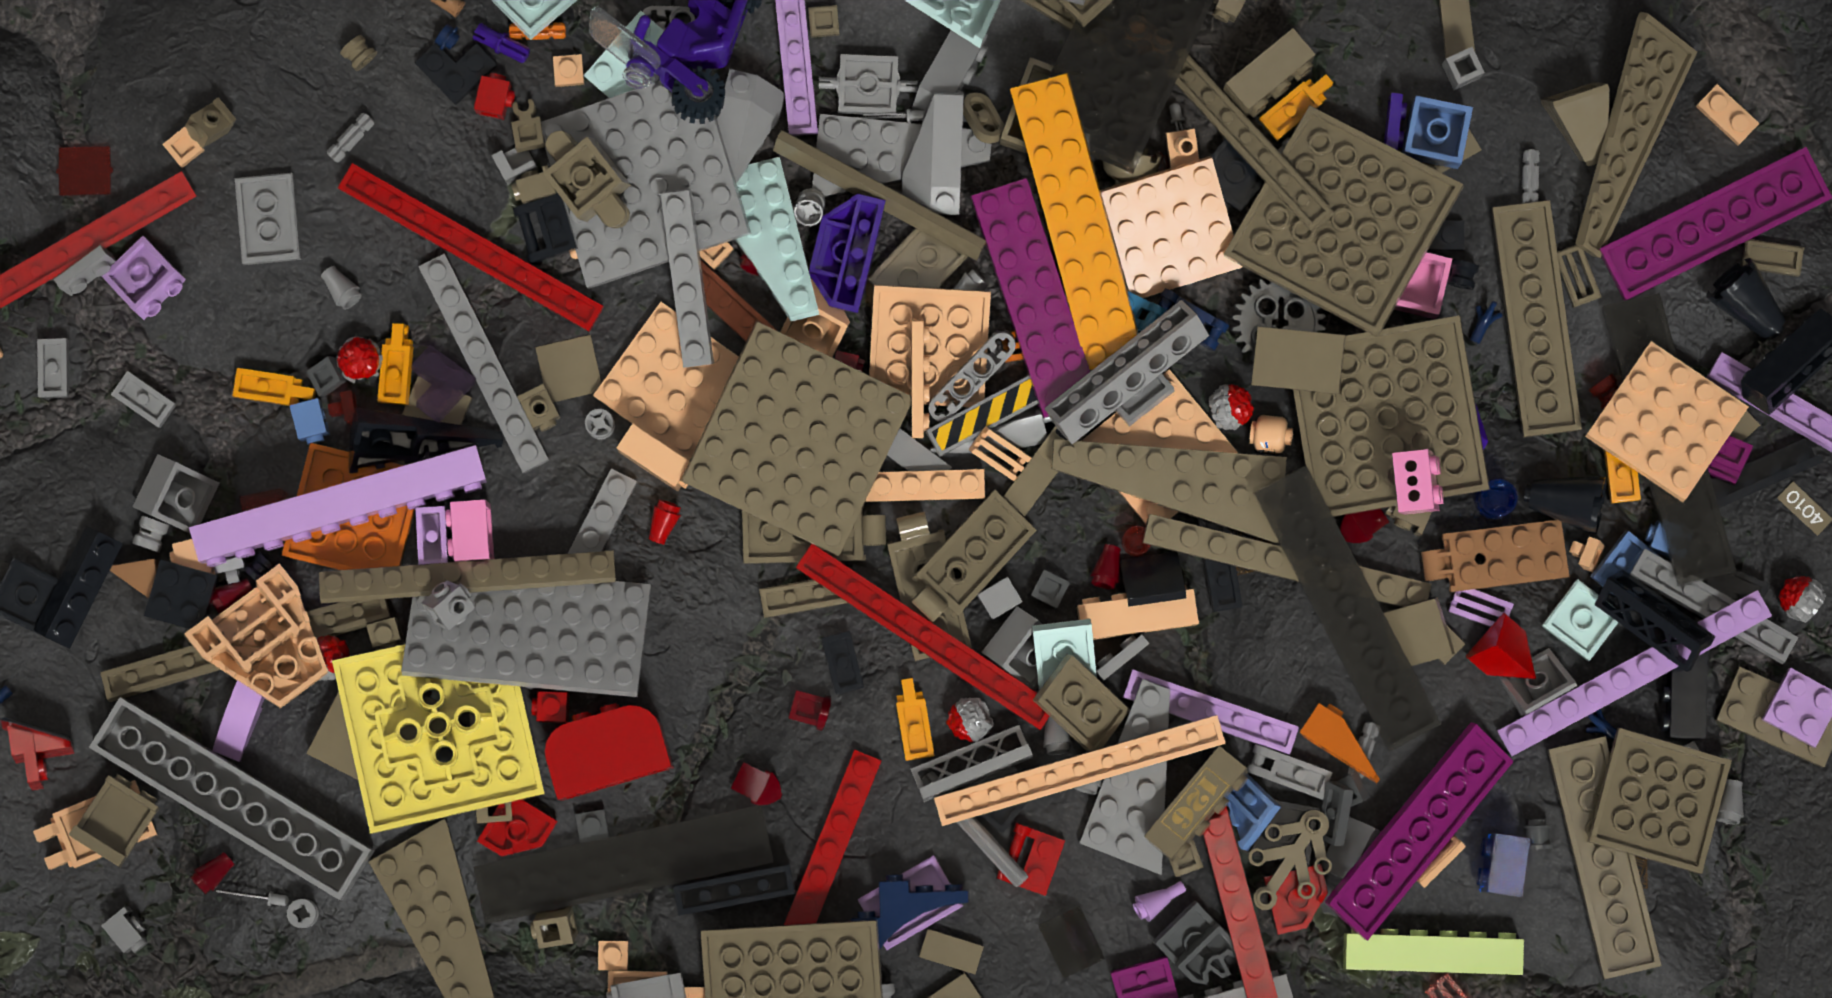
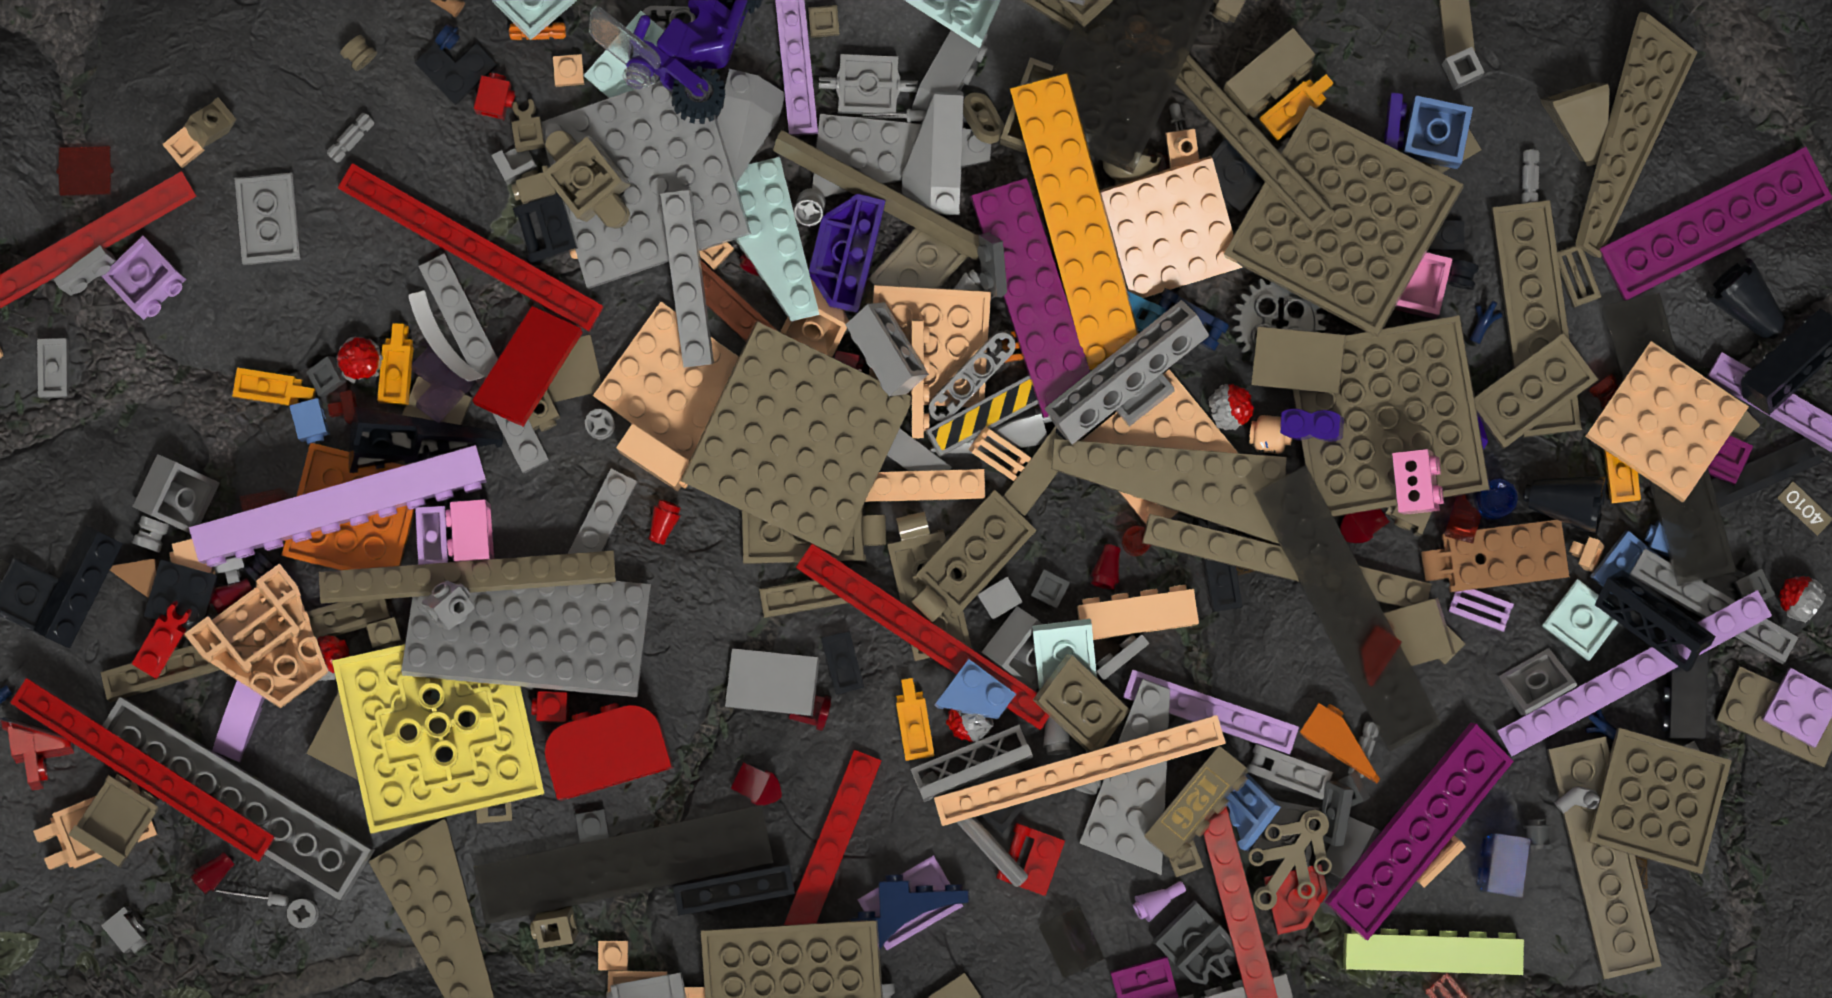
(143, 399): light grey plate -> none
(143, 769): none -> red plate
(161, 642): none -> red plate
(342, 289): light grey cone -> none
(436, 339): none -> white sticker
(501, 43): dark purple axle -> none
(525, 832): red plate -> none
(527, 366): none -> red tile
(772, 682): none -> light grey tile
(886, 349): none -> light grey brick
(951, 951): dark tan tile -> none
(976, 693): none -> medium blue wing
(992, 264): none -> dark grey plate
(1152, 579): black tile -> none
(1320, 424): none -> dark purple brick
(1377, 653): none -> clear red tile
(1463, 521): none -> clear red tile
(1503, 651): red slope -> none
(1533, 390): none -> dark tan plate
(1578, 796): none -> light grey arm
(1727, 114): light nougat plate -> none
(1732, 803): light grey cone -> none
(1754, 582): none -> dark grey plate
(1774, 257): dark tan tile -> none

